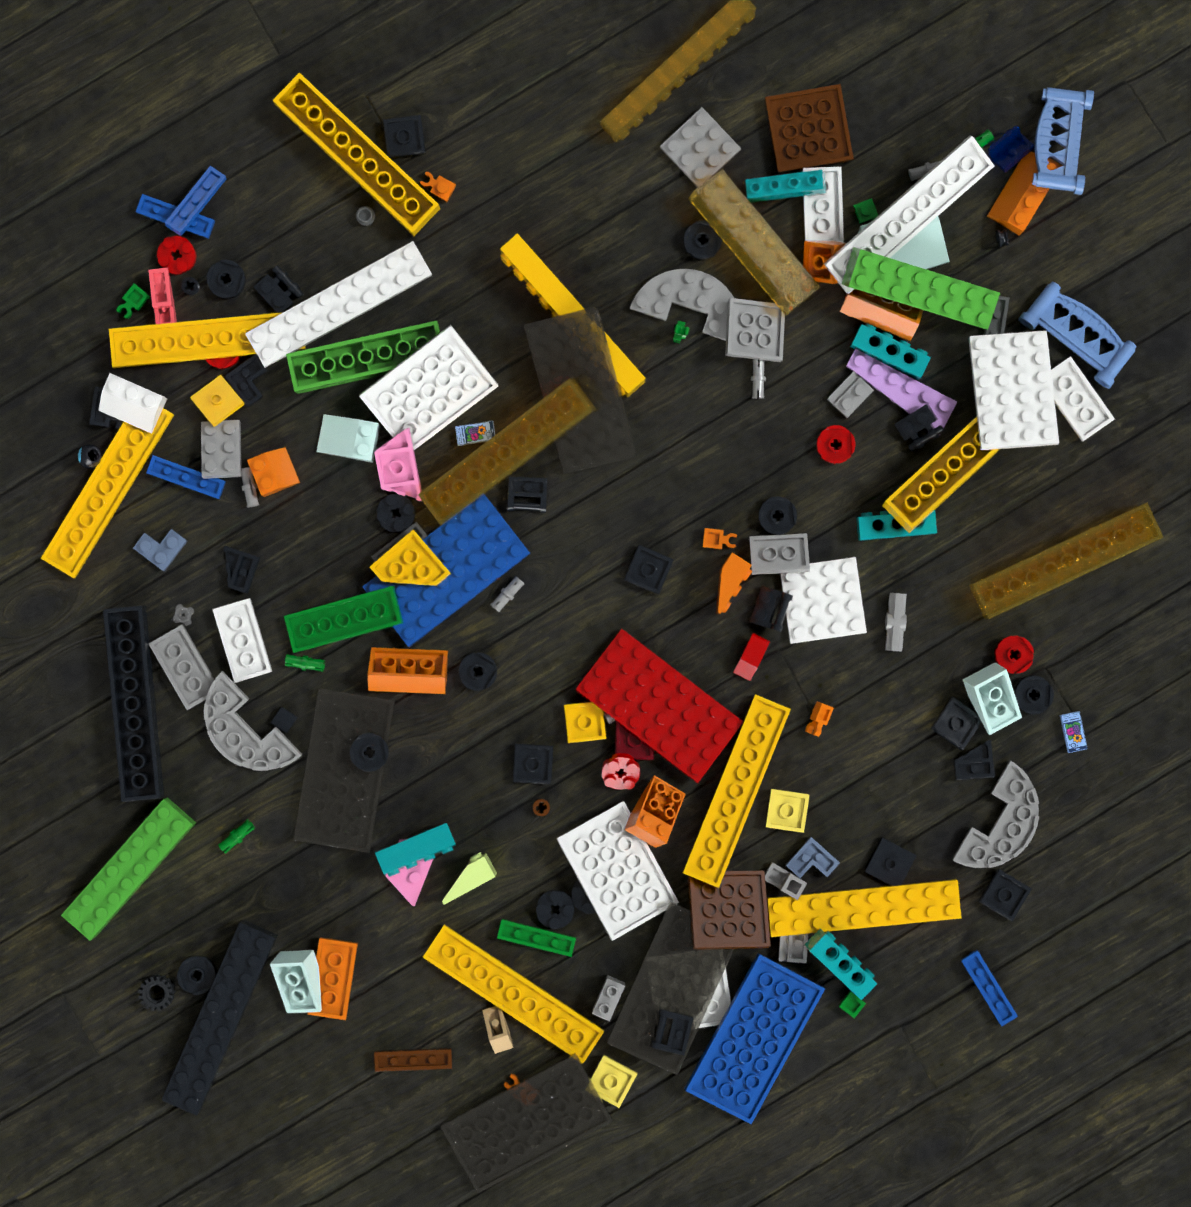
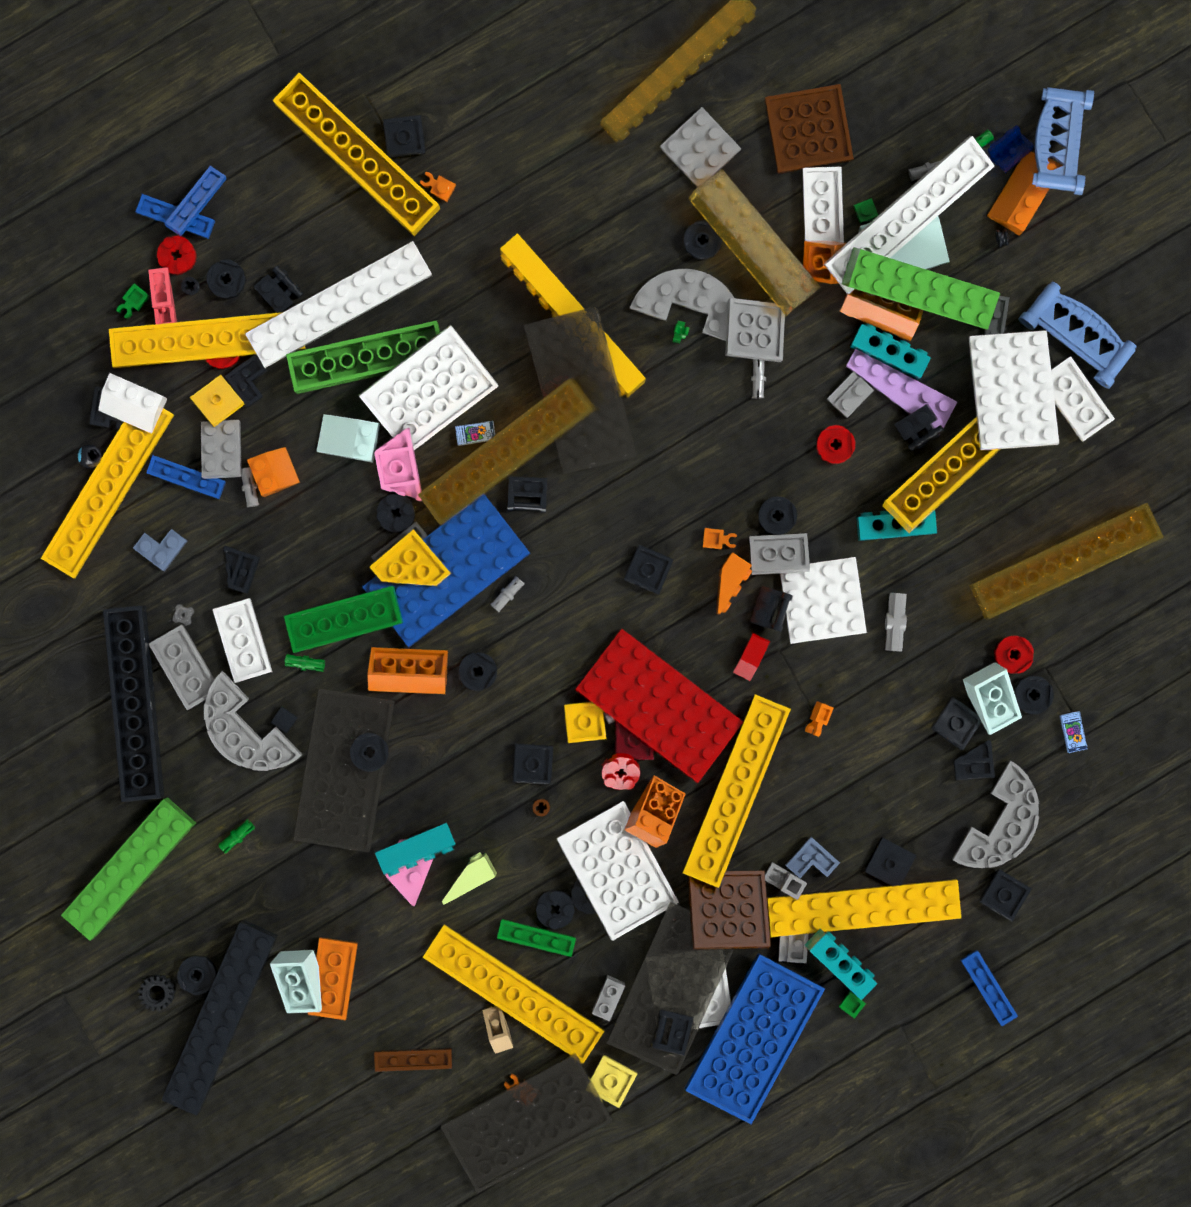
(365, 215): dark grey plate -> none
(786, 186): teal brick -> none
(787, 810): light yellow plate -> none

